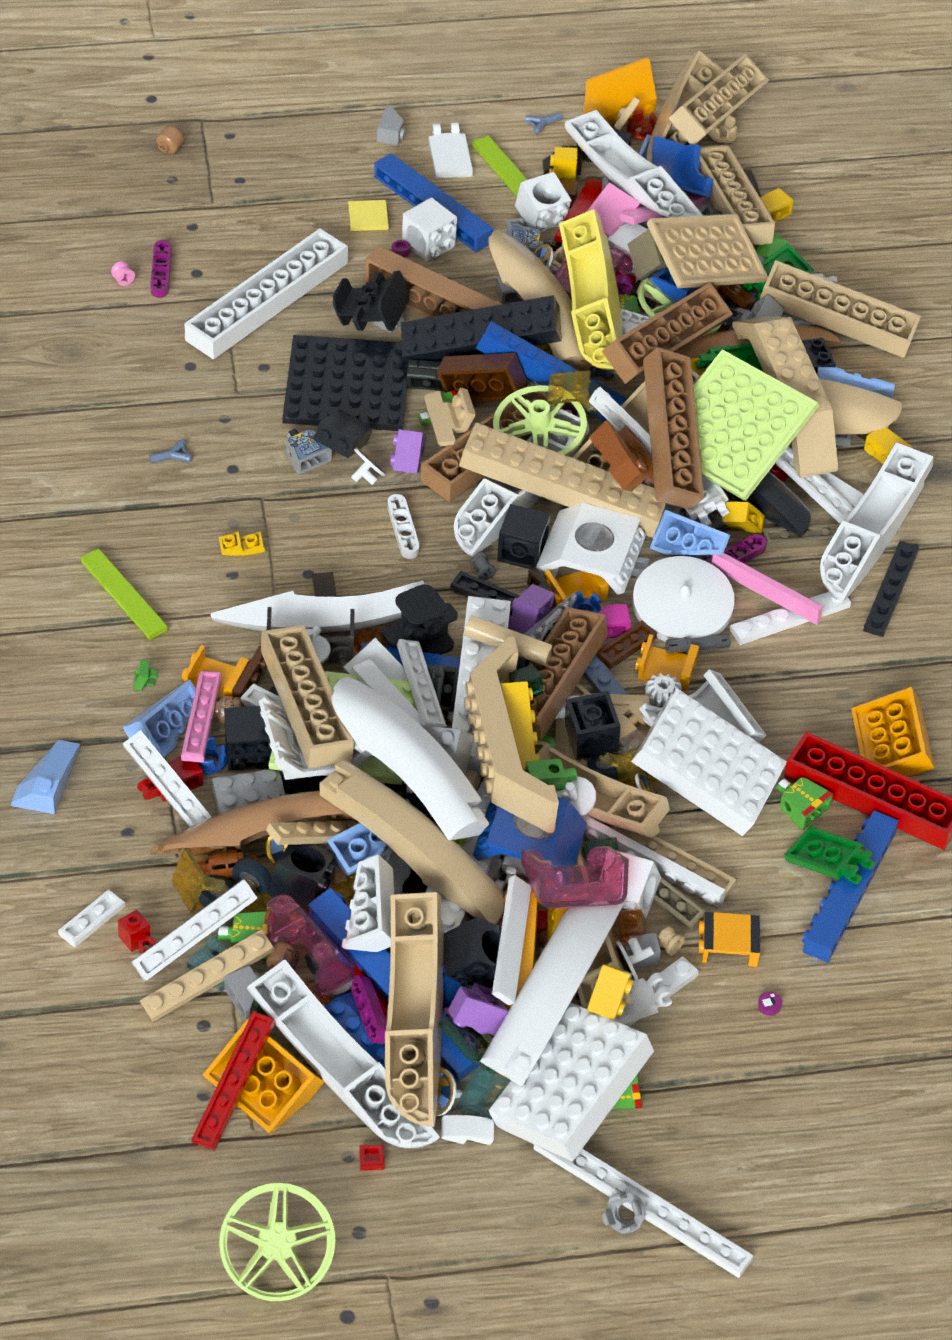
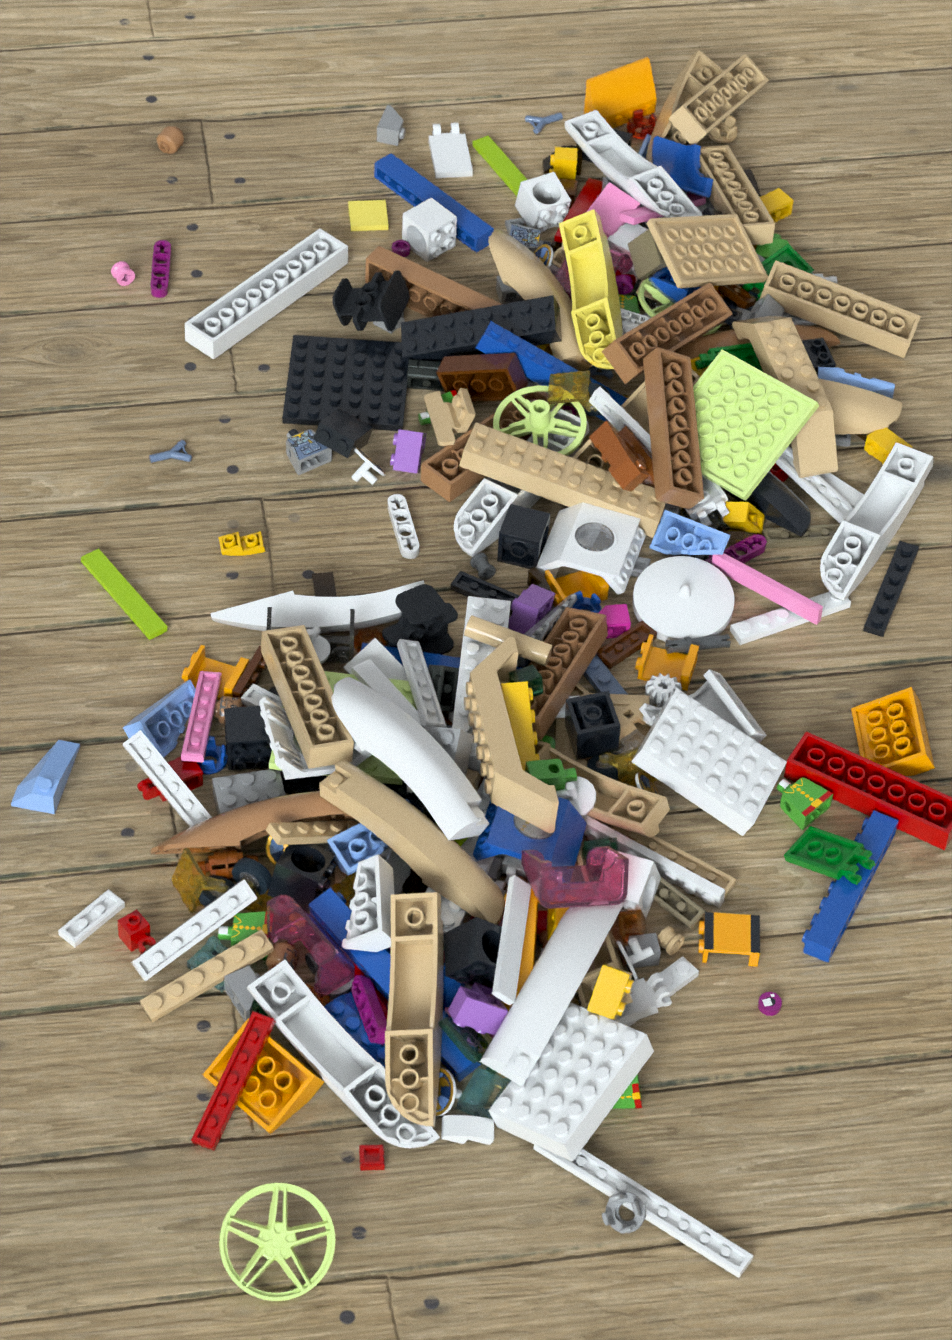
(144, 675): bright green tile -> none
(625, 113): tan plate -> none

